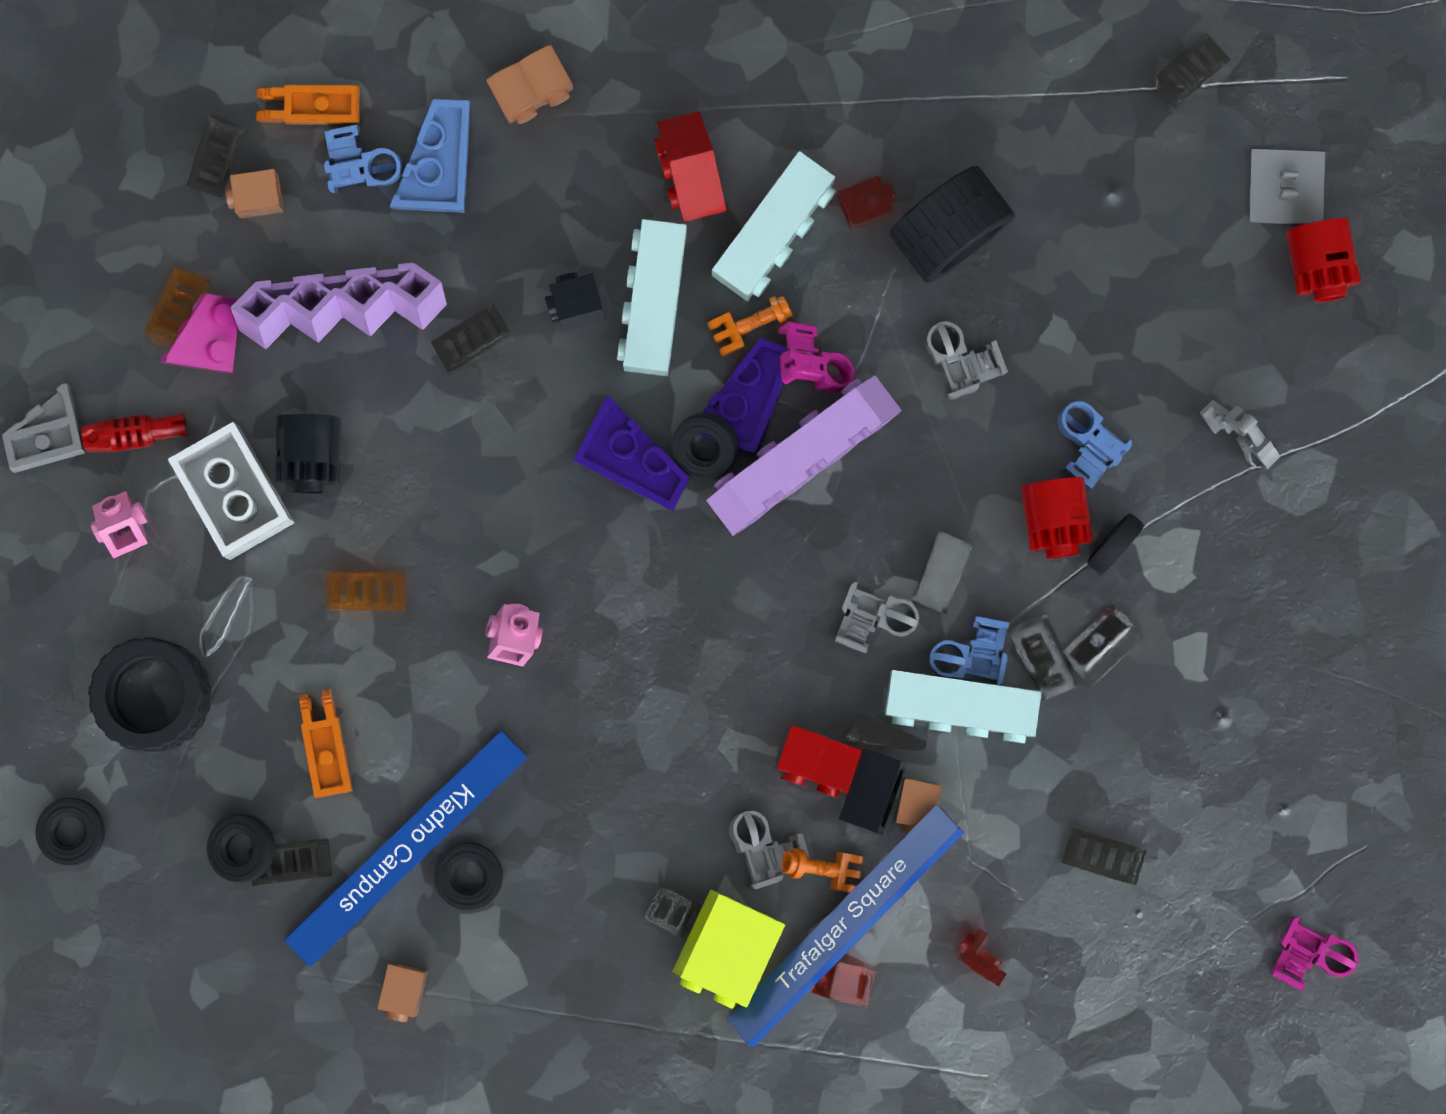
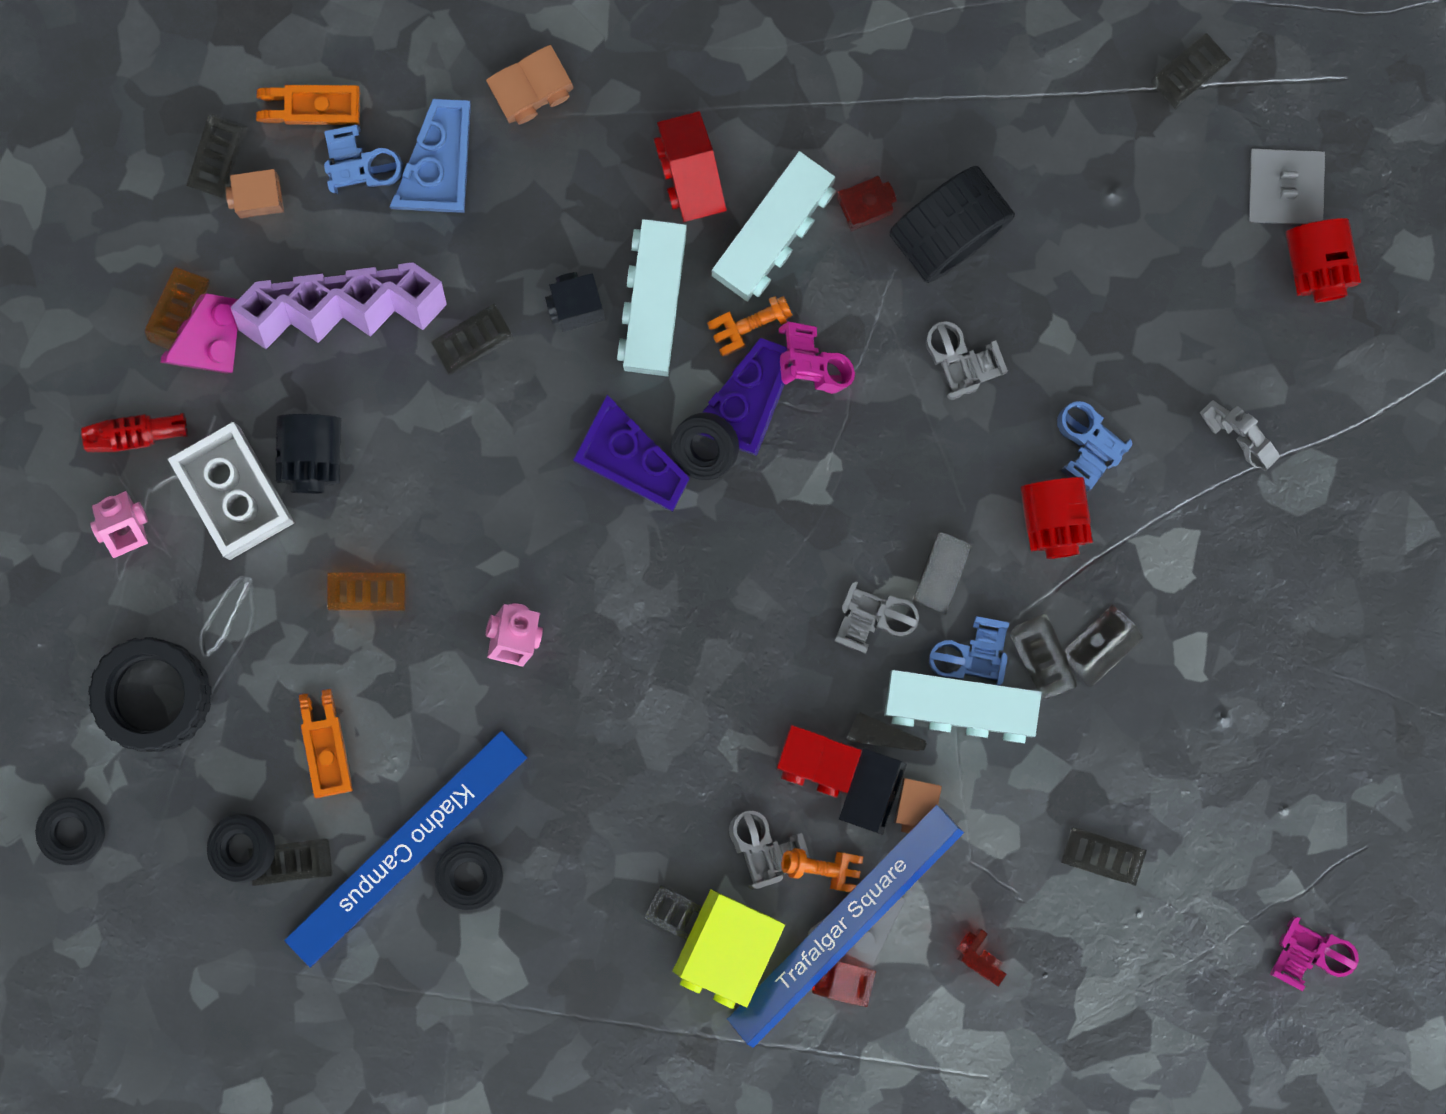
(45, 434): light grey wing -> none
(402, 991): nougat brick -> none
(802, 455): lavender brick -> none
(1115, 543): black tyre -> none

